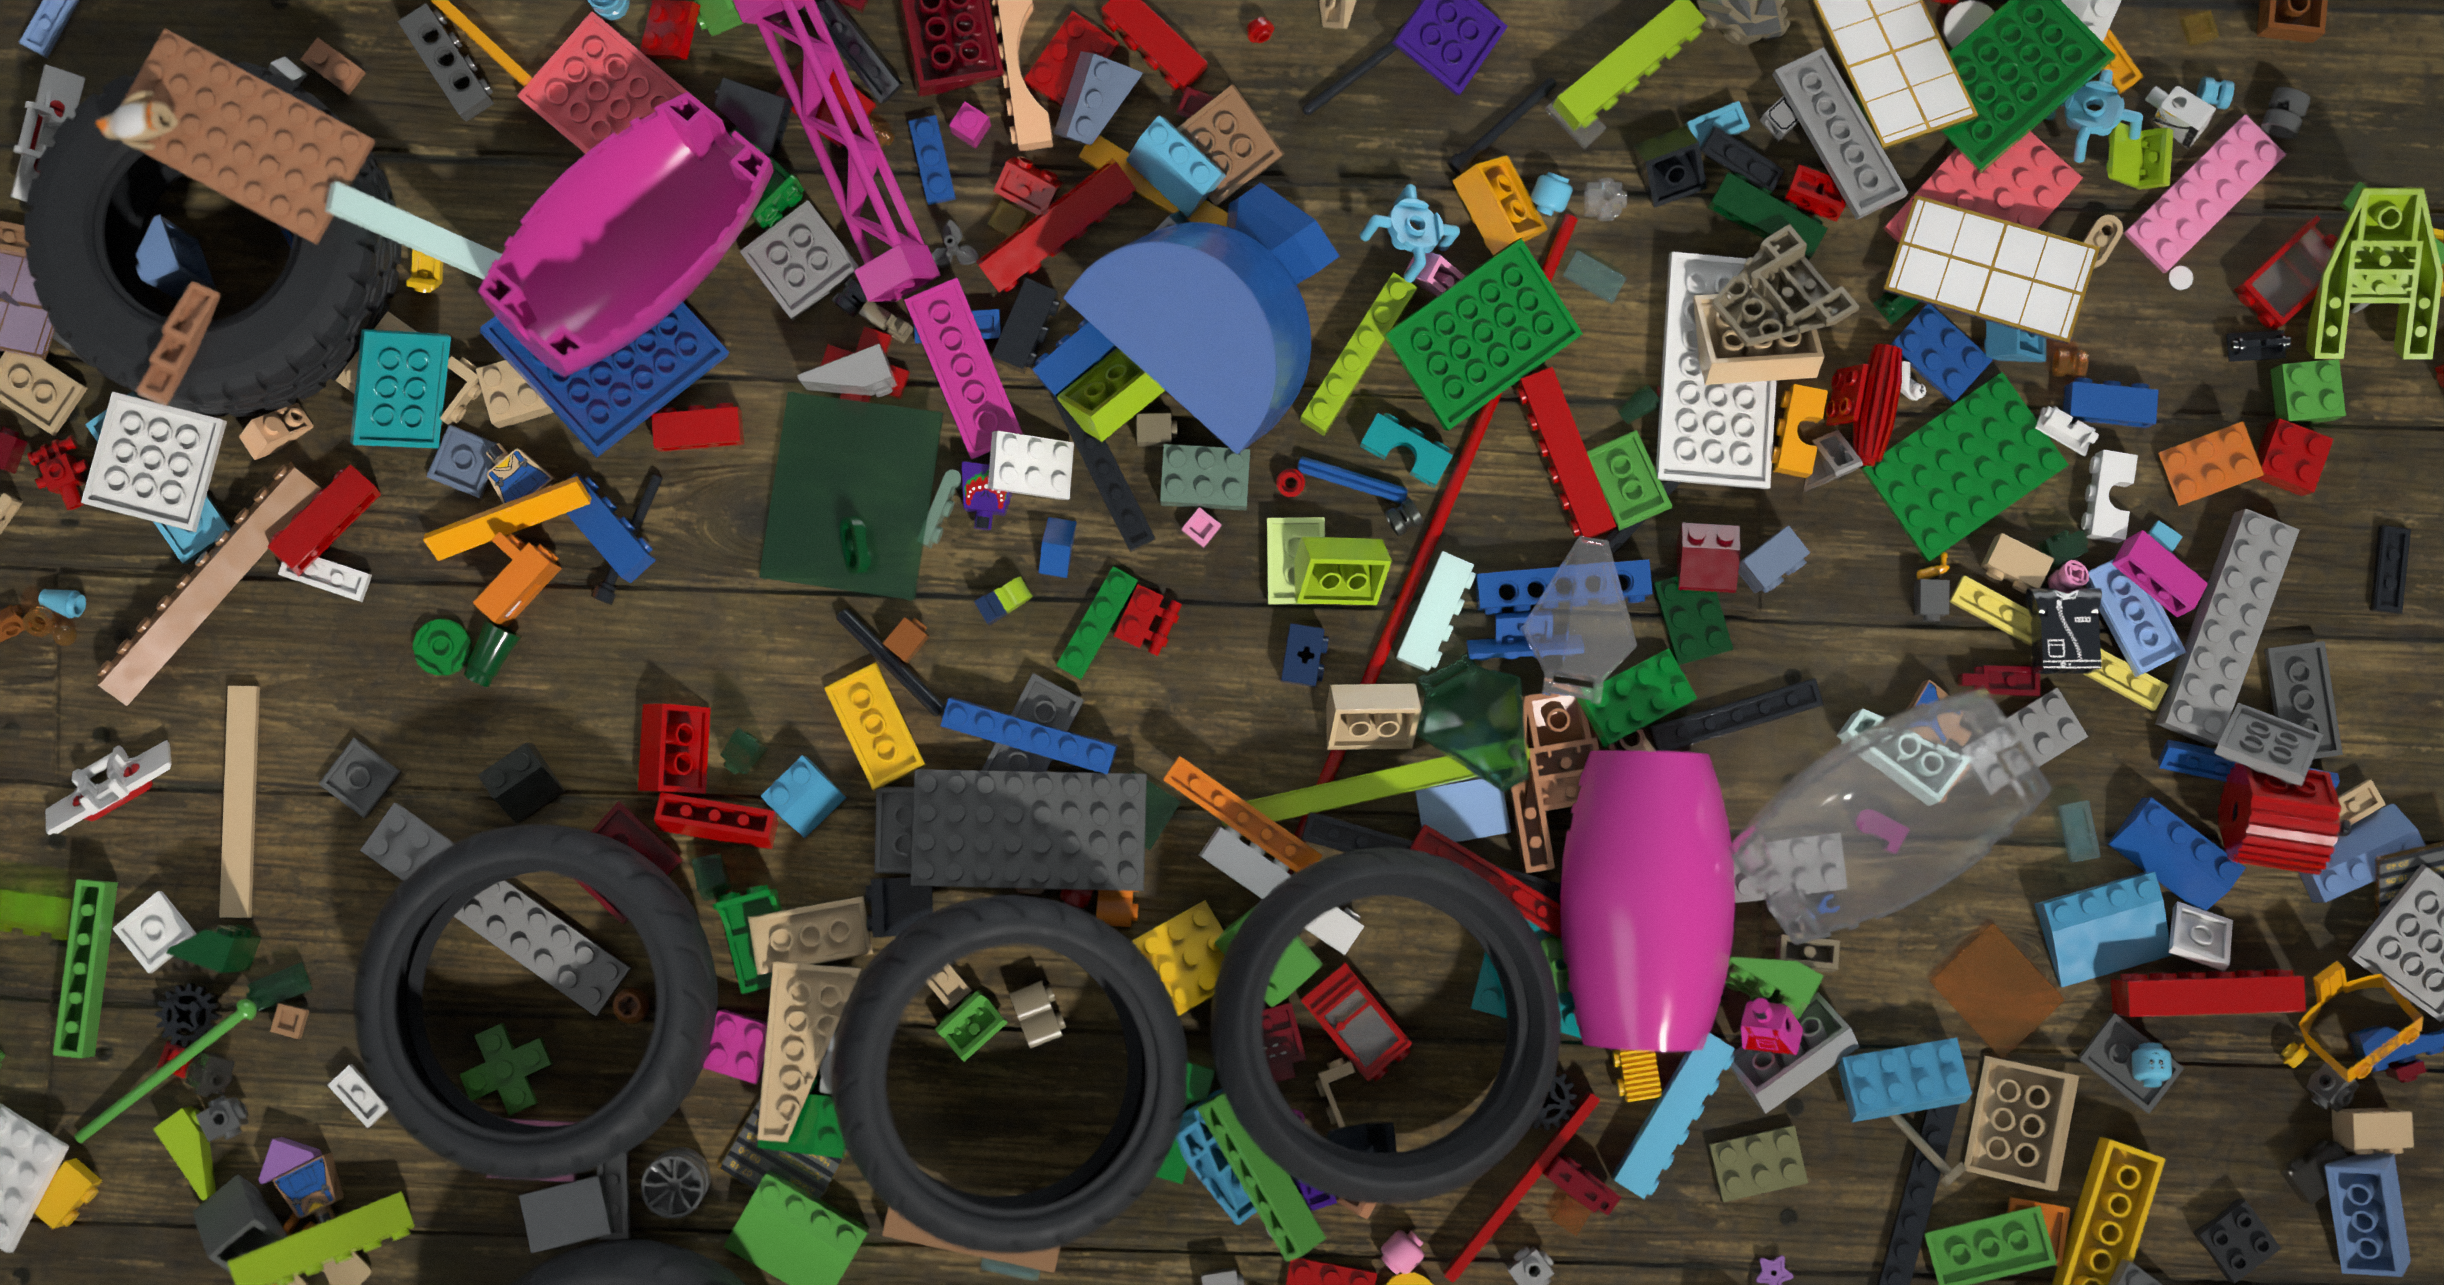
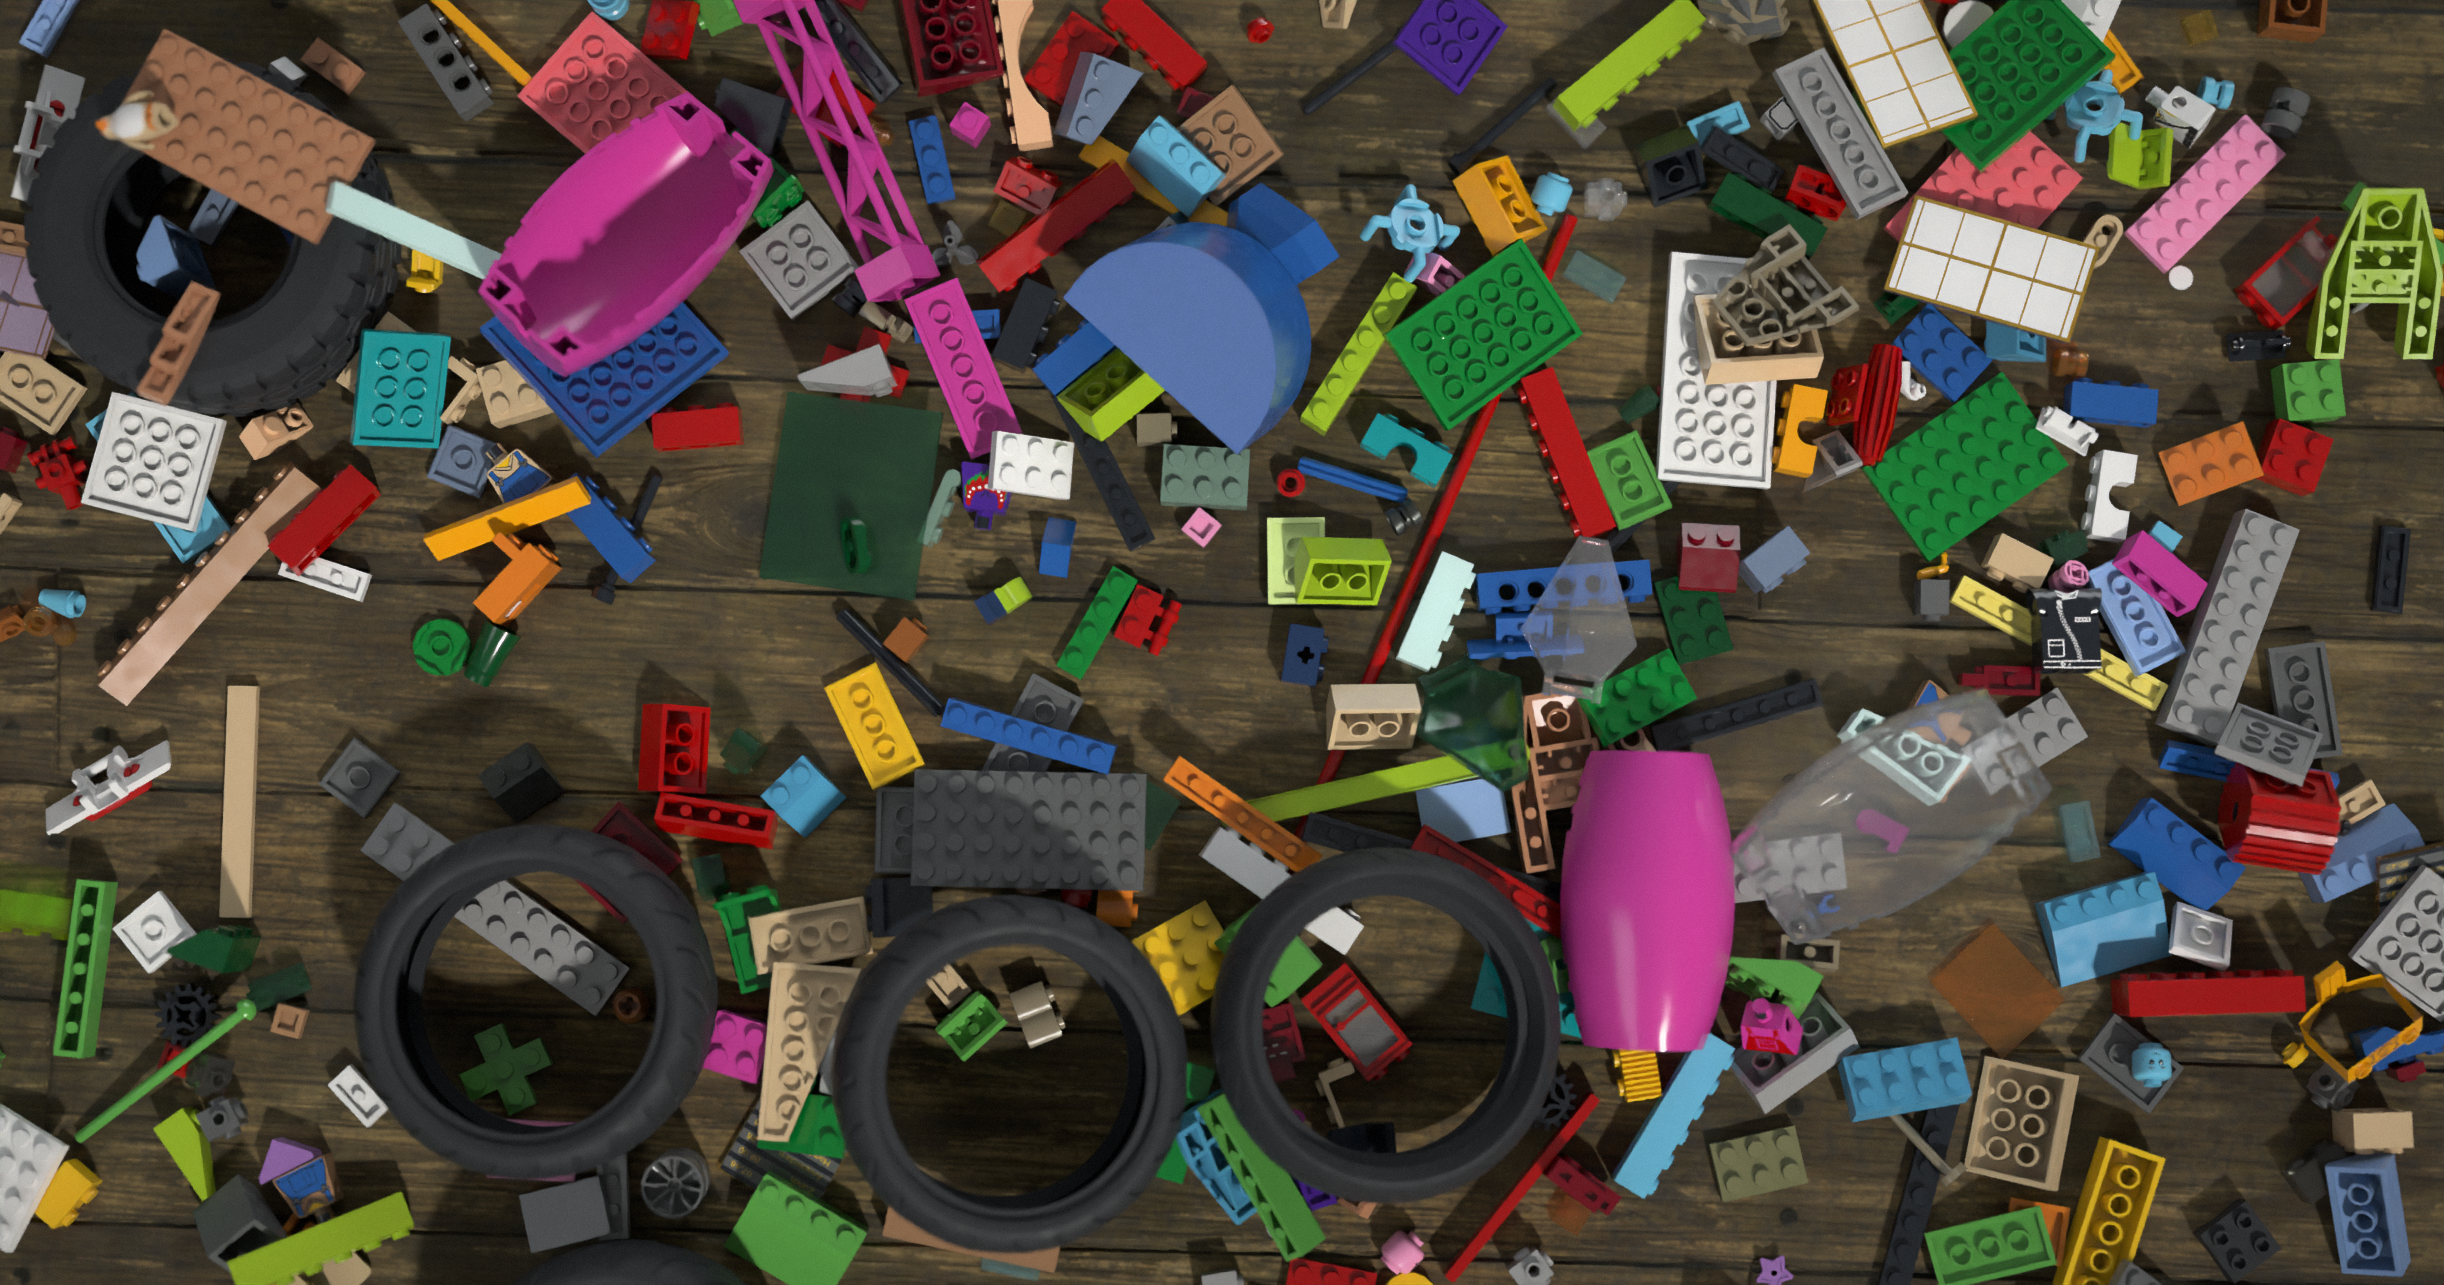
(213, 218): none -> sand blue plate

